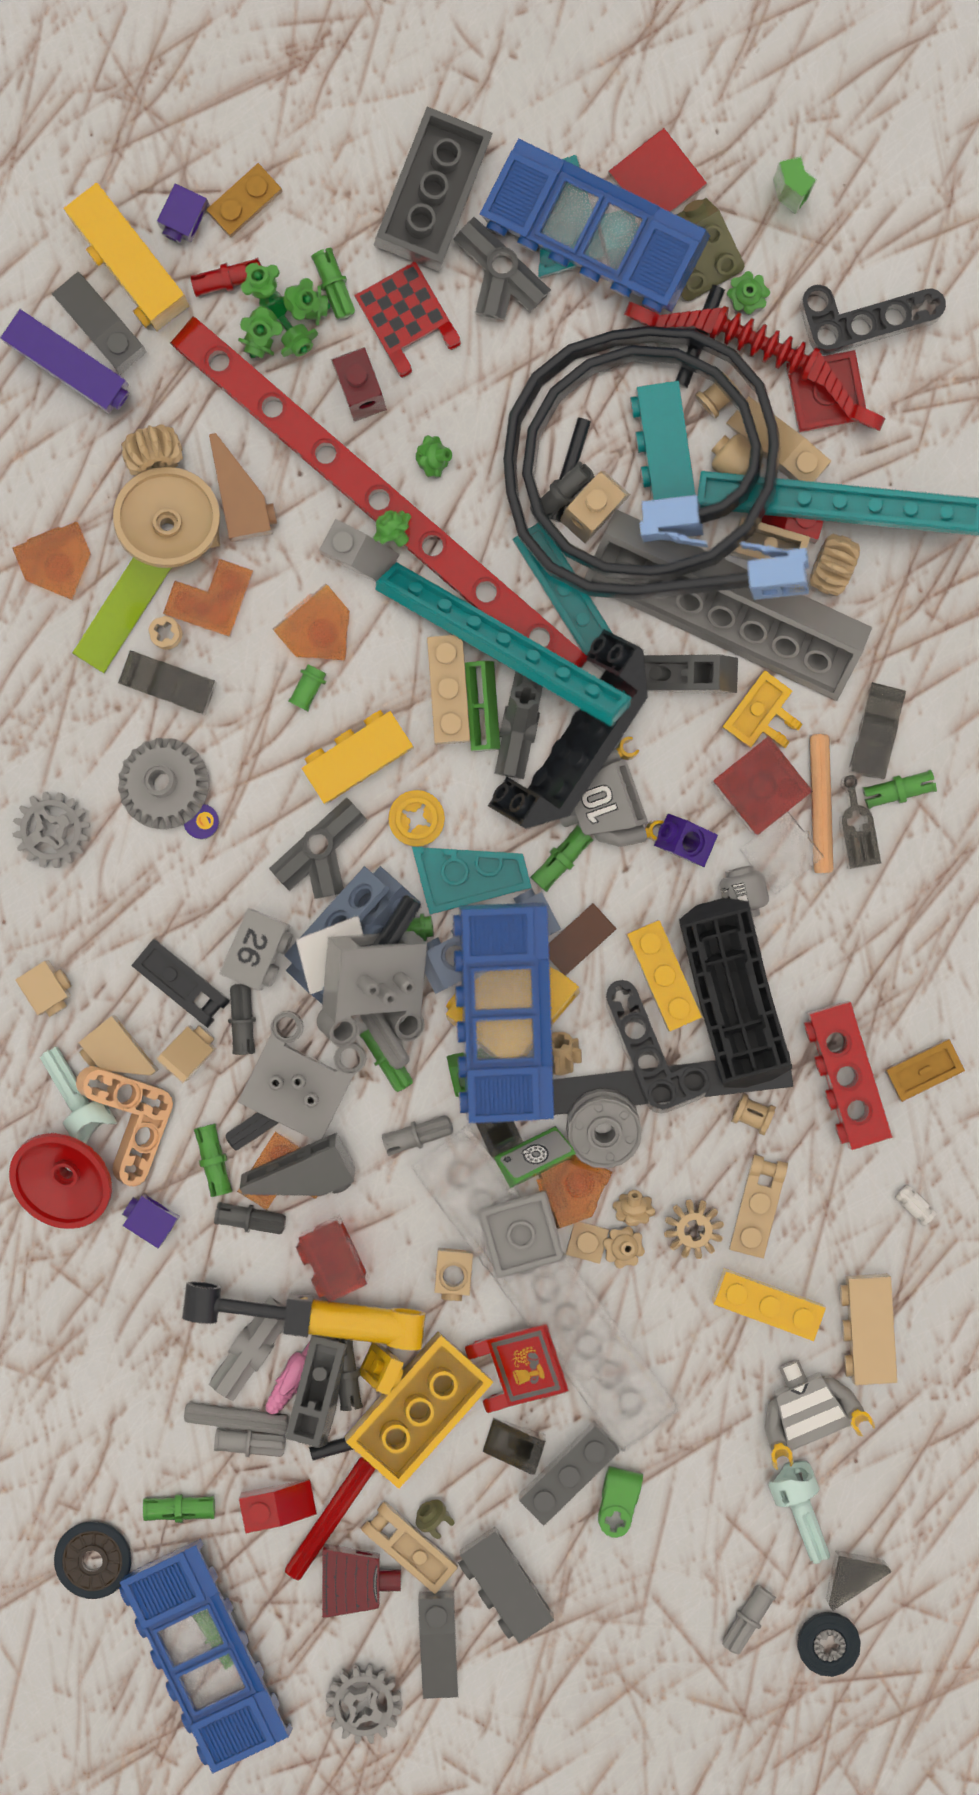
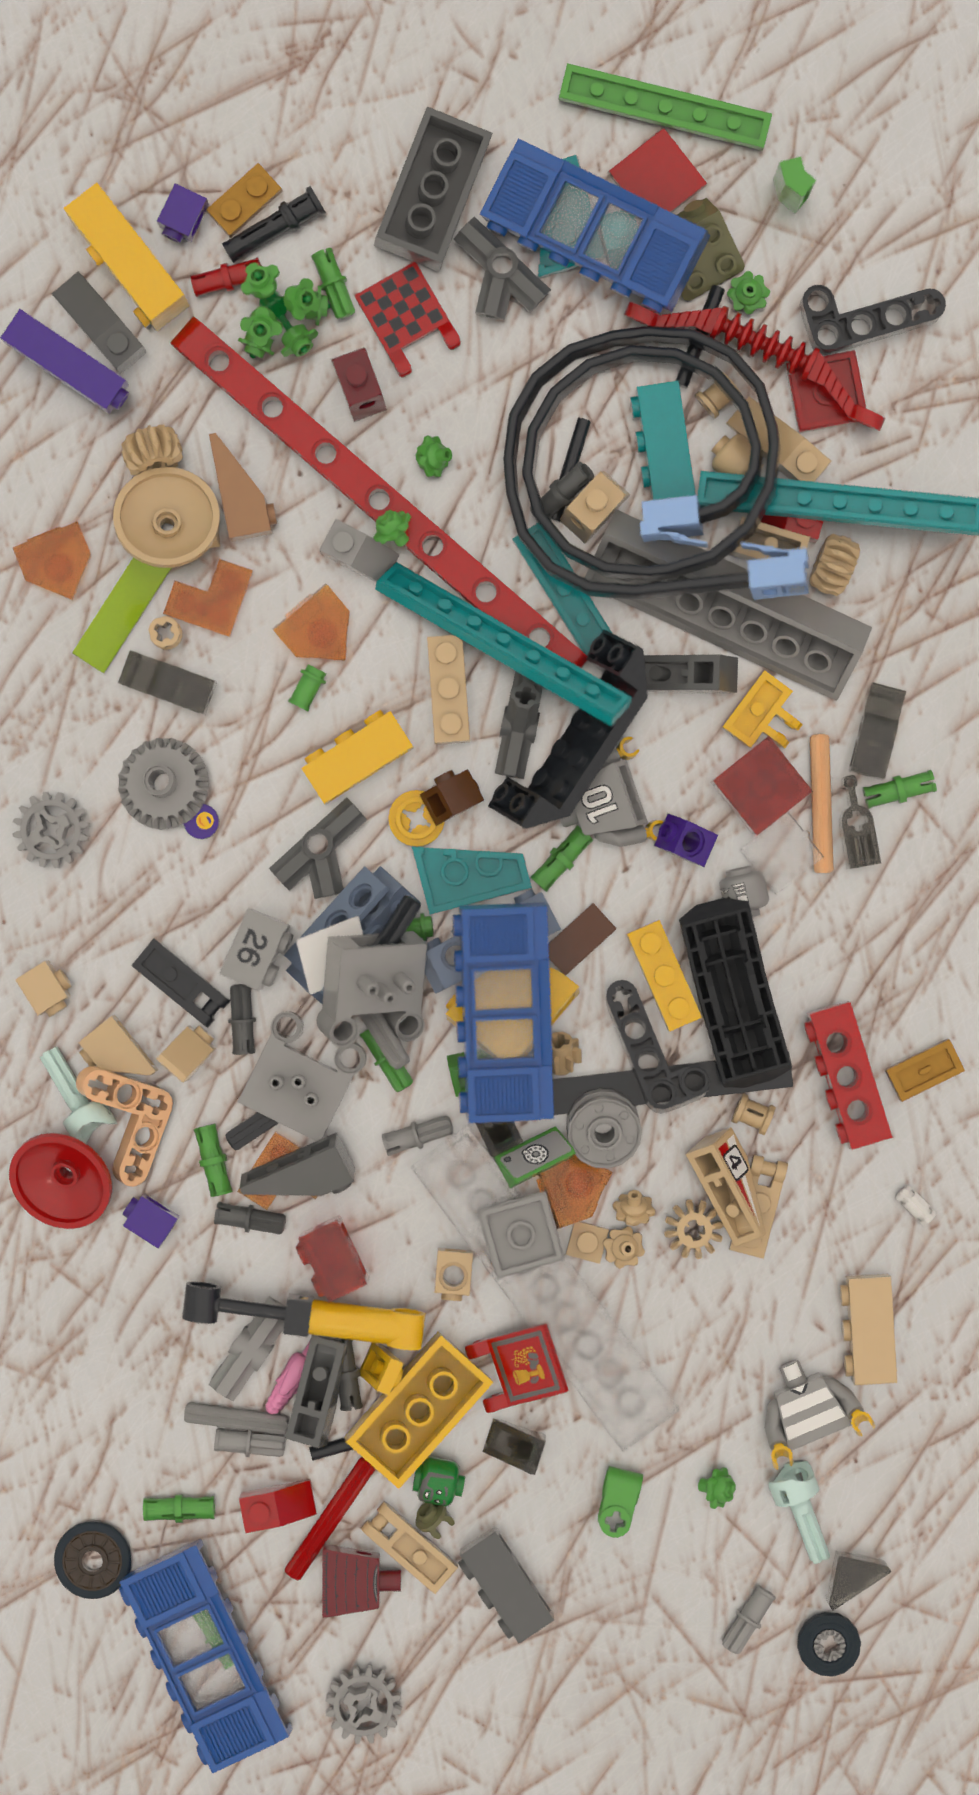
(287, 217): none -> black pin
(438, 1481): none -> green head
(438, 1644): dark grey slope -> none
(451, 796): none -> reddish brown brick
(489, 705): bright green piece -> none
(568, 1473): dark grey brick -> none
(665, 106): none -> bright green plate
(718, 1488): none -> bright green plant
(729, 1184): none -> tan slope
(768, 1304): yellow brick -> none

